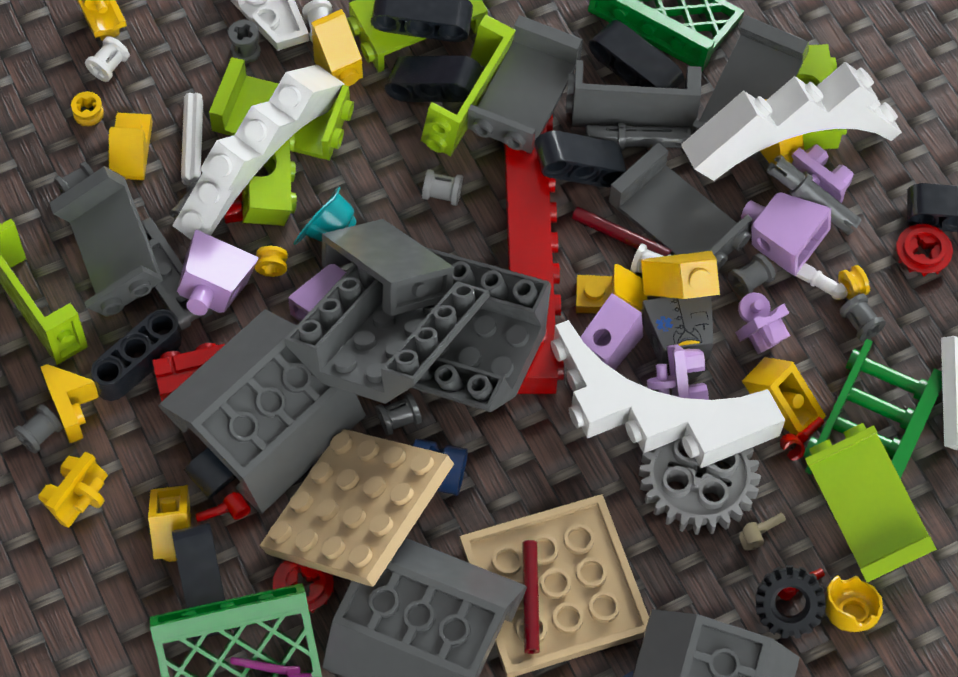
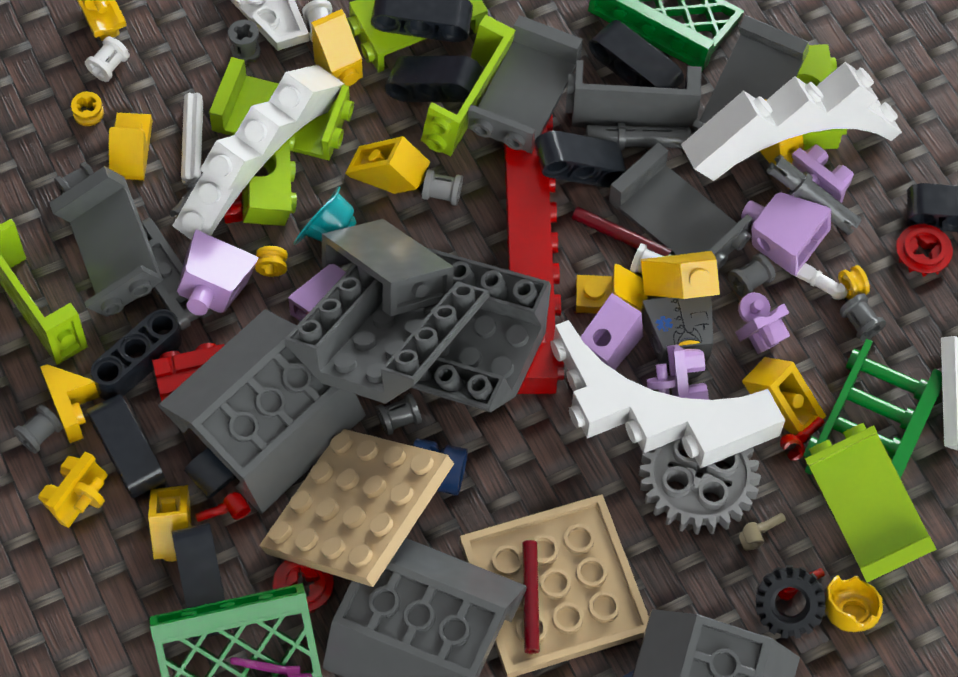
(126, 445): none -> black beam
(389, 165): none -> yellow slope

